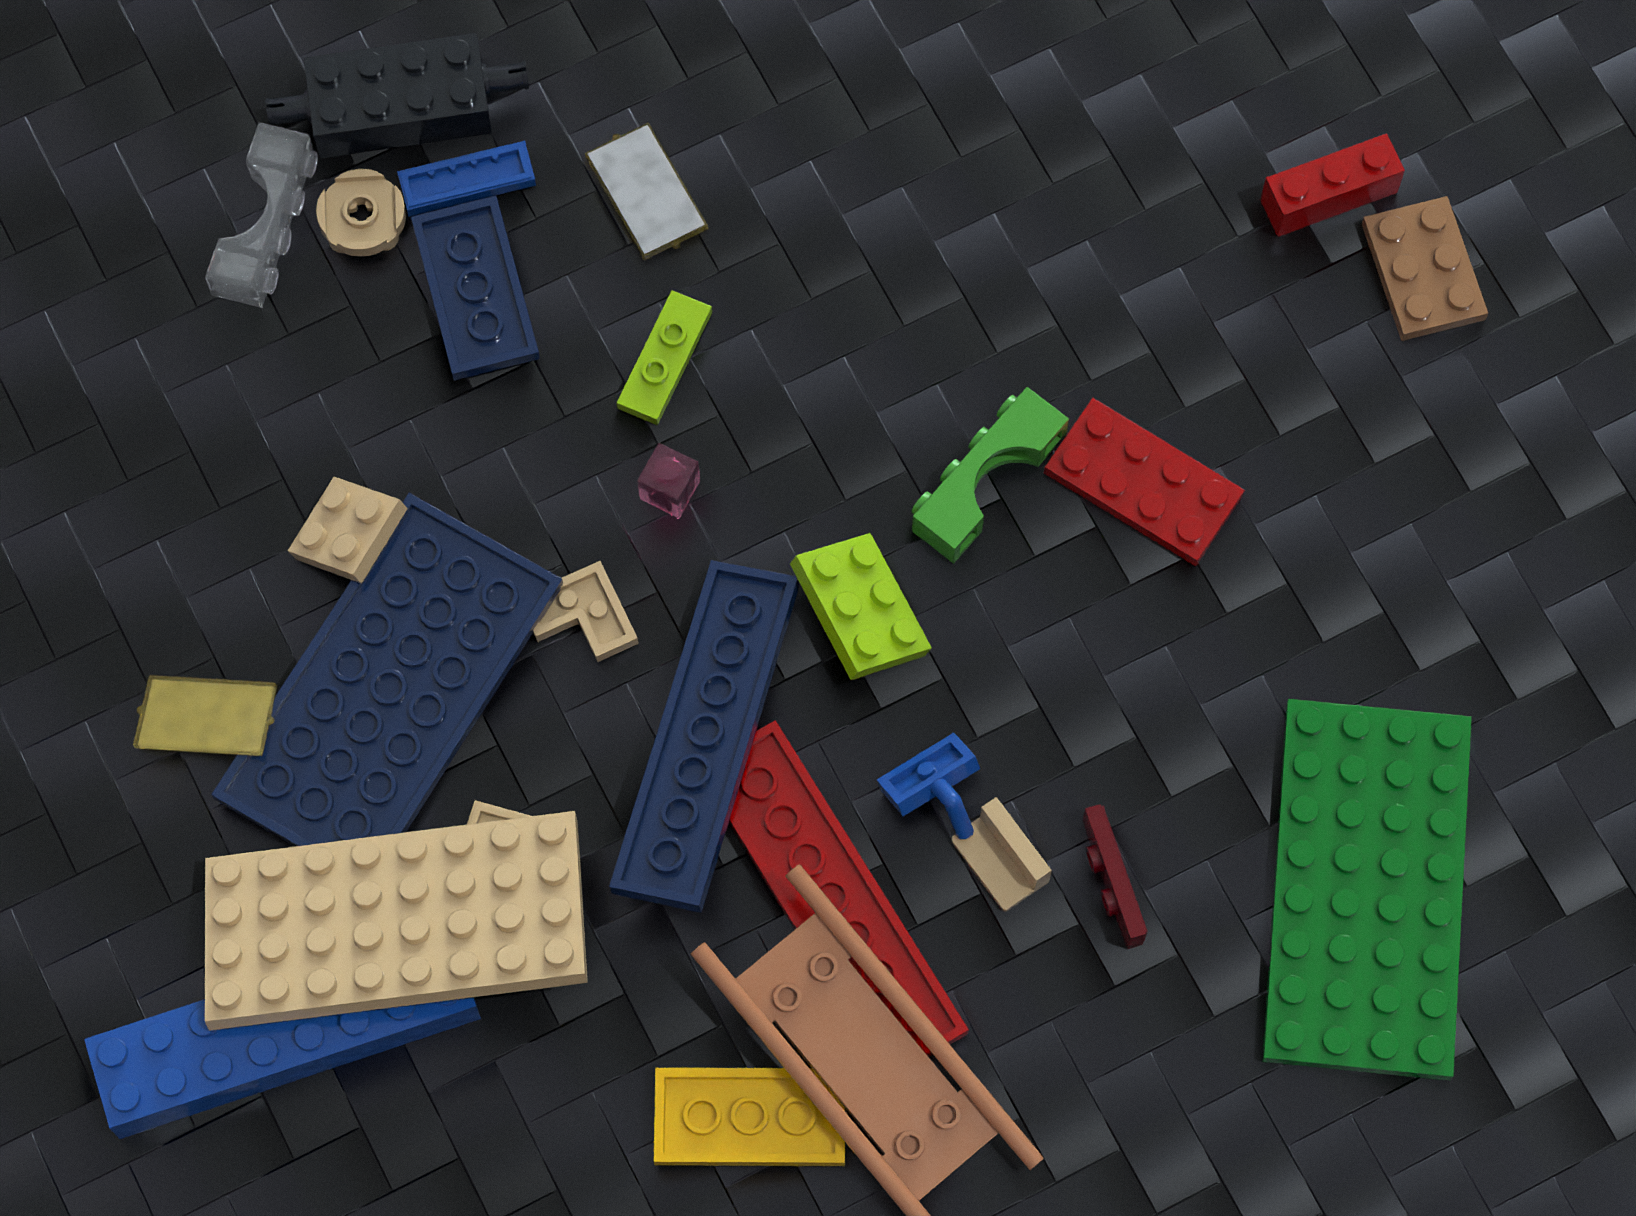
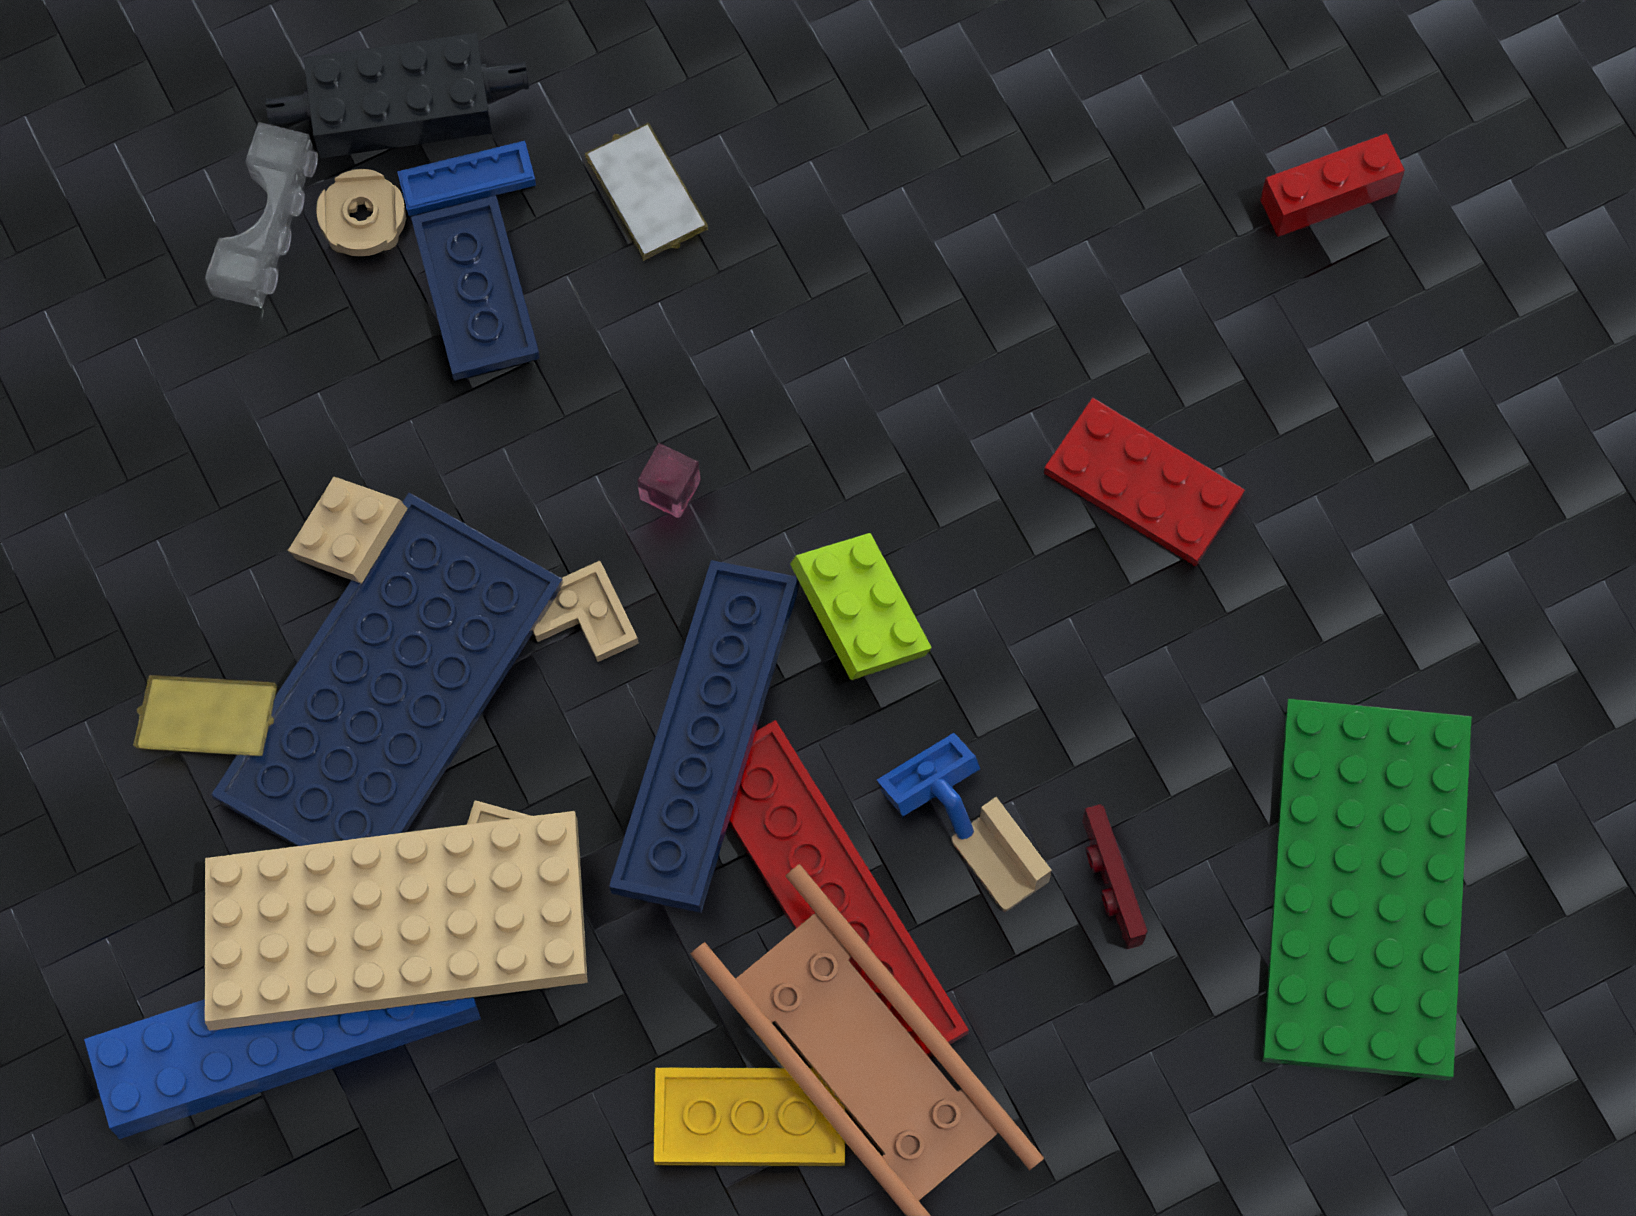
(664, 357): lime plate -> none
(1023, 434): bright green arch -> none
(1424, 268): medium nougat plate -> none

